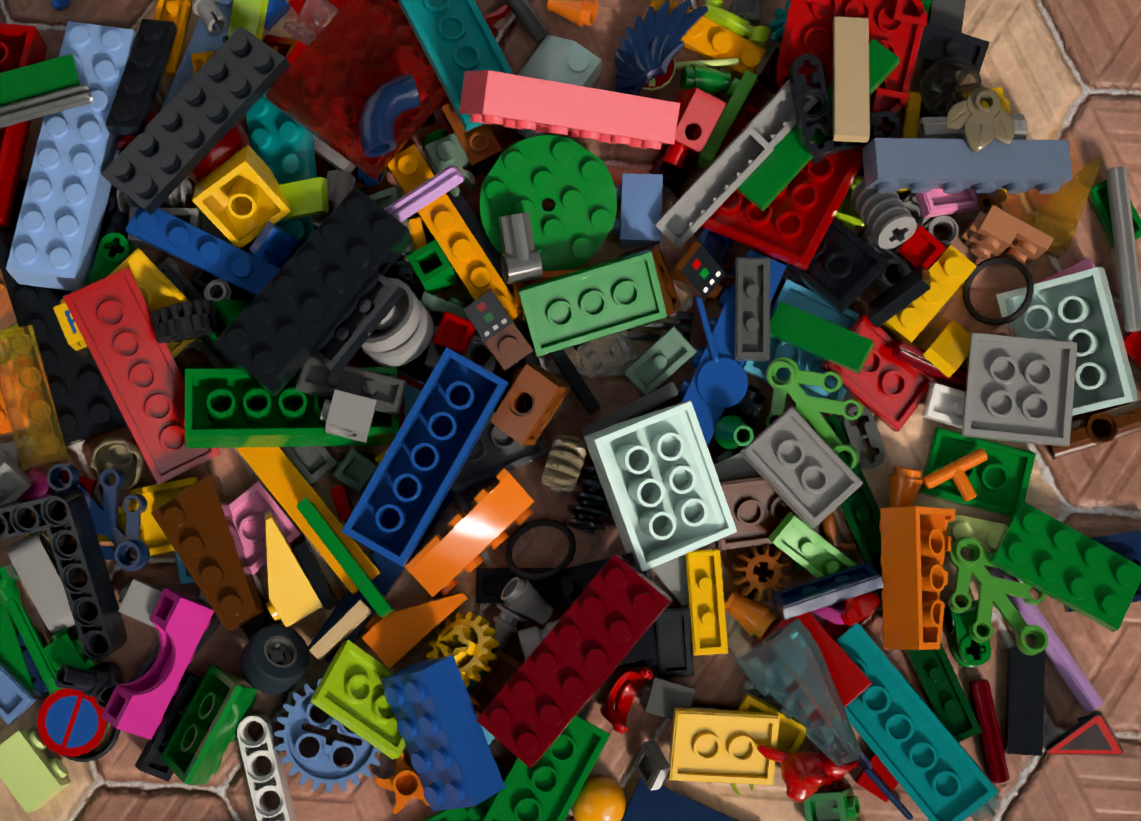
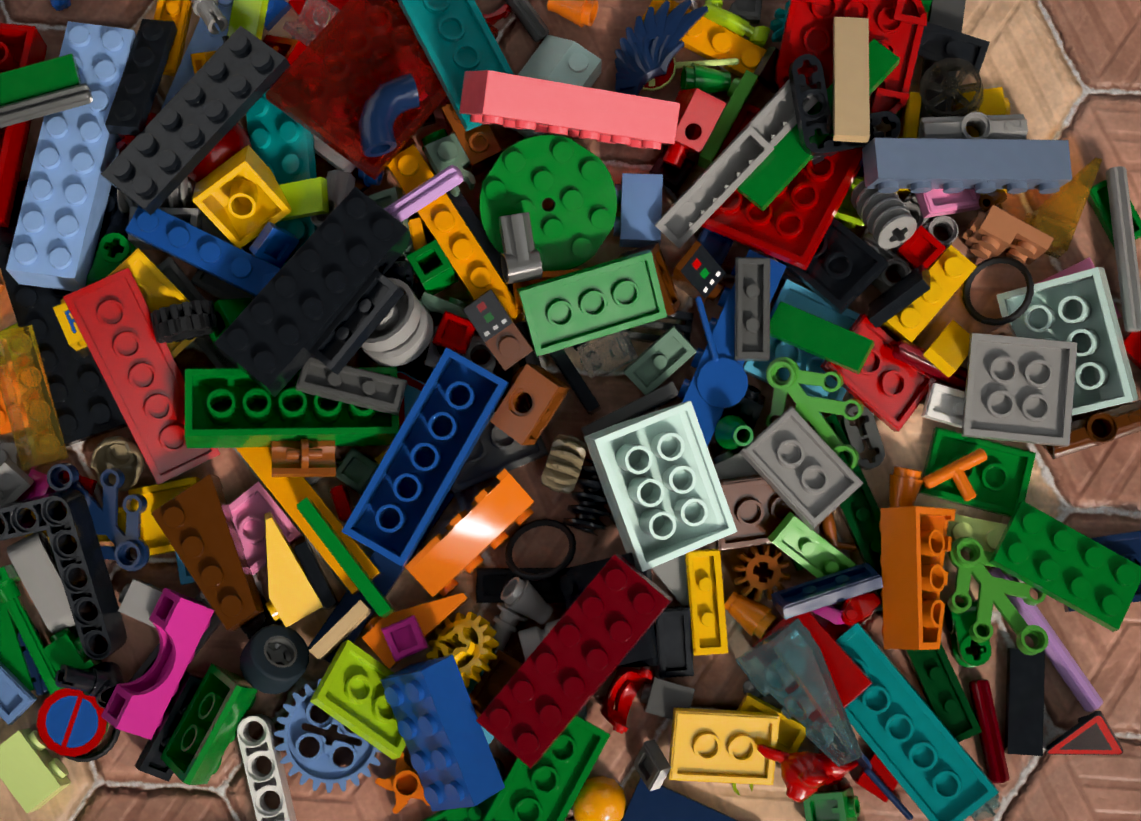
(219, 287): light grey pin -> none
(303, 458): none -> dark orange hips
(348, 415): light grey brick -> none
(405, 638): none -> dark pink tile
(981, 123): dark tan plate -> none

